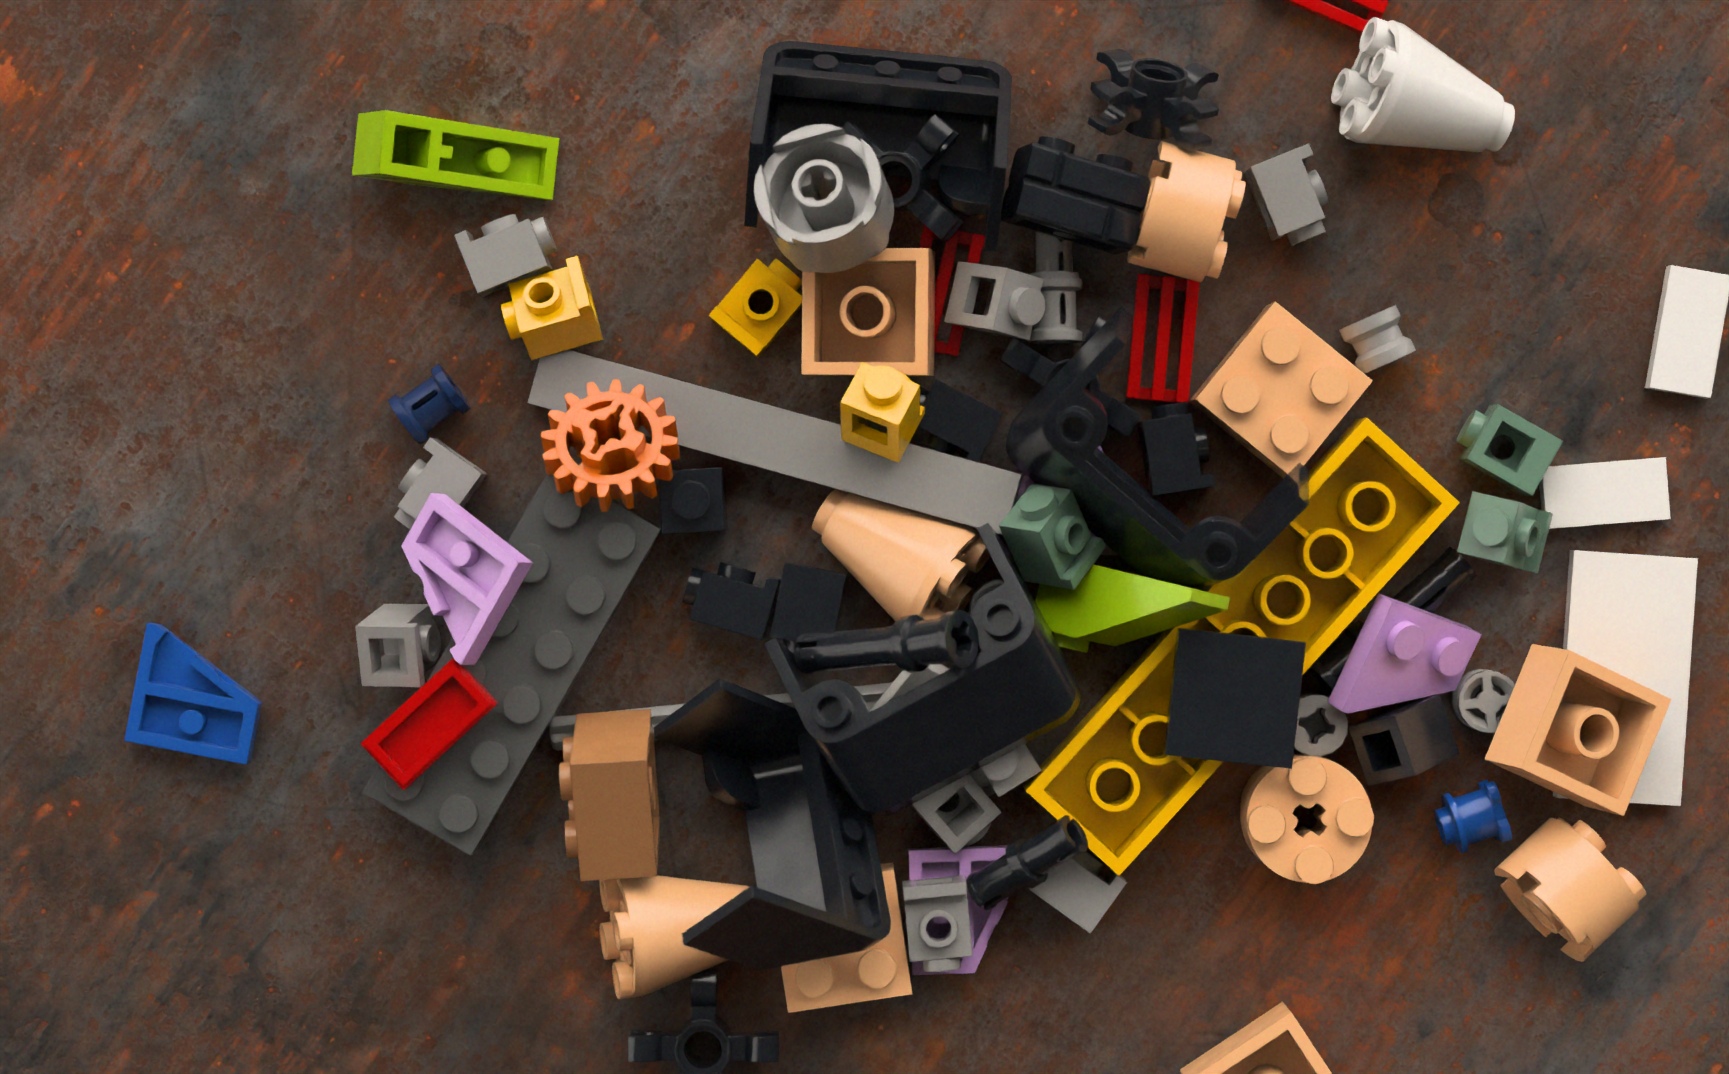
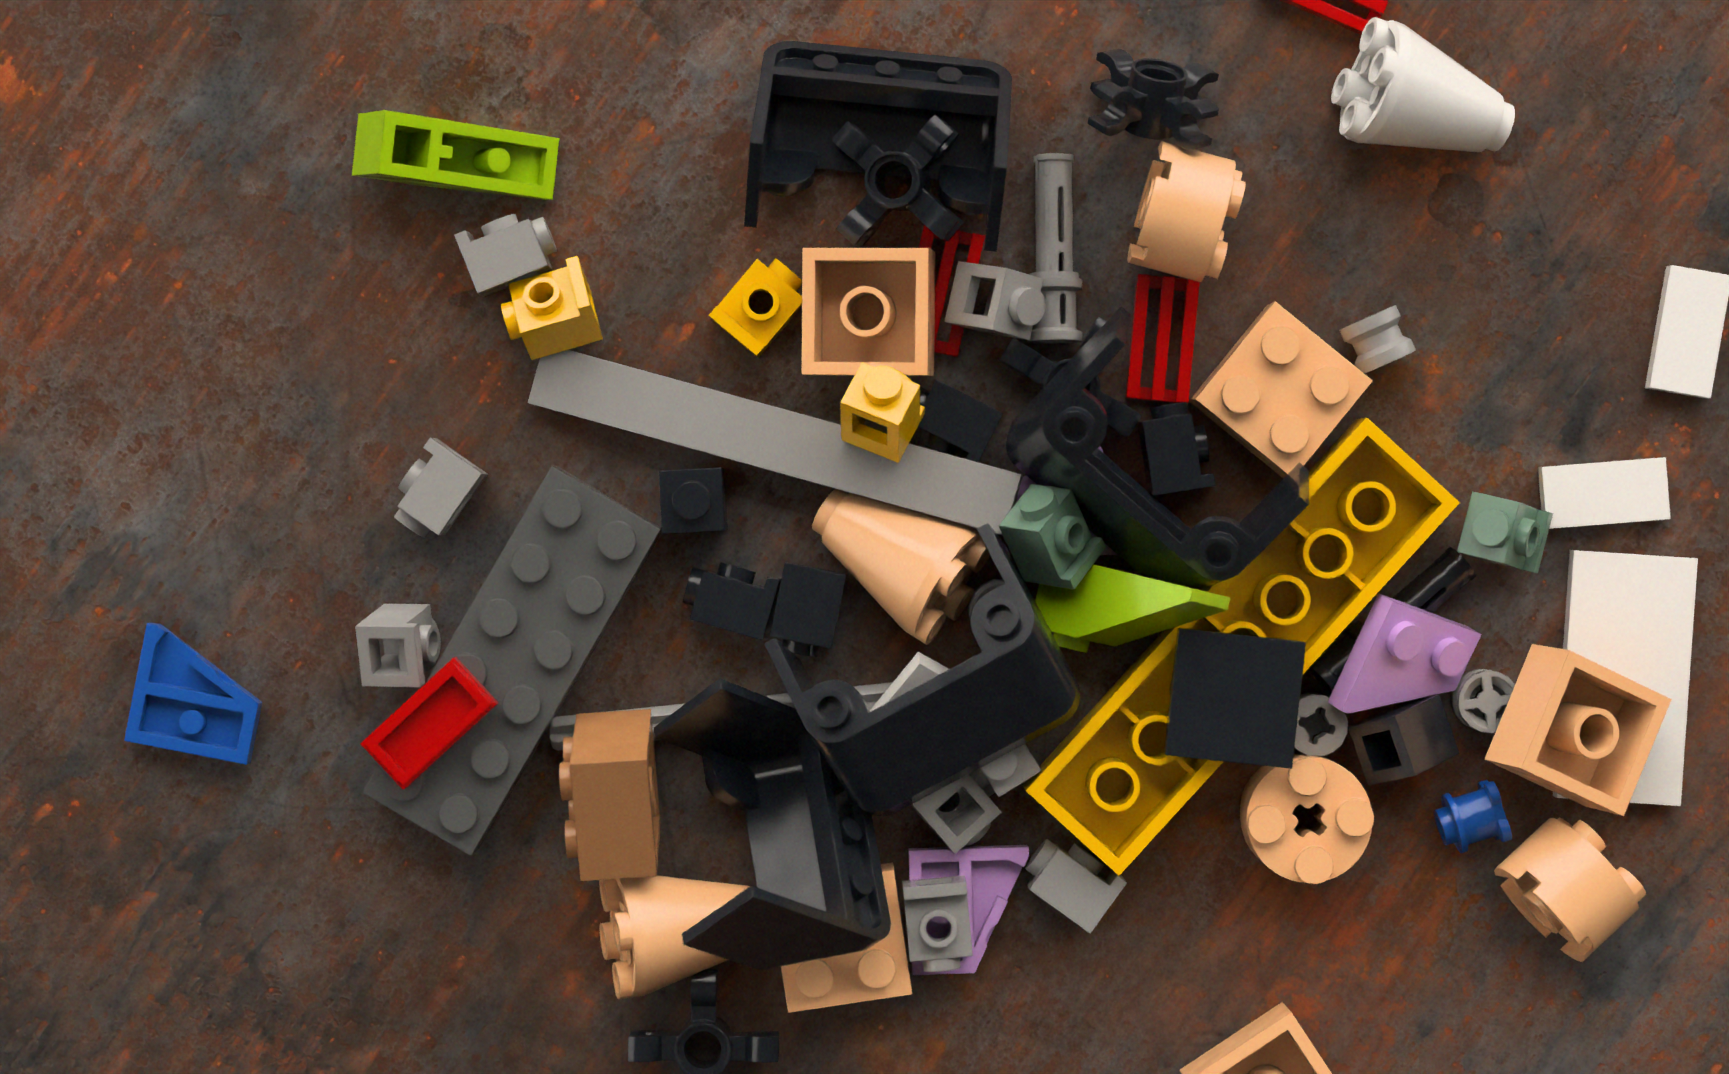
(429, 404): dark blue bush -> none
(464, 572): lavender wing -> none
(611, 447): orange gear -> none
(818, 231): light grey brick -> none
(908, 644): black pin -> none
(1027, 862): black pin -> none
(1075, 196): black brick -> none
(1289, 195): light grey brick -> none
(1529, 453): sand green brick -> none

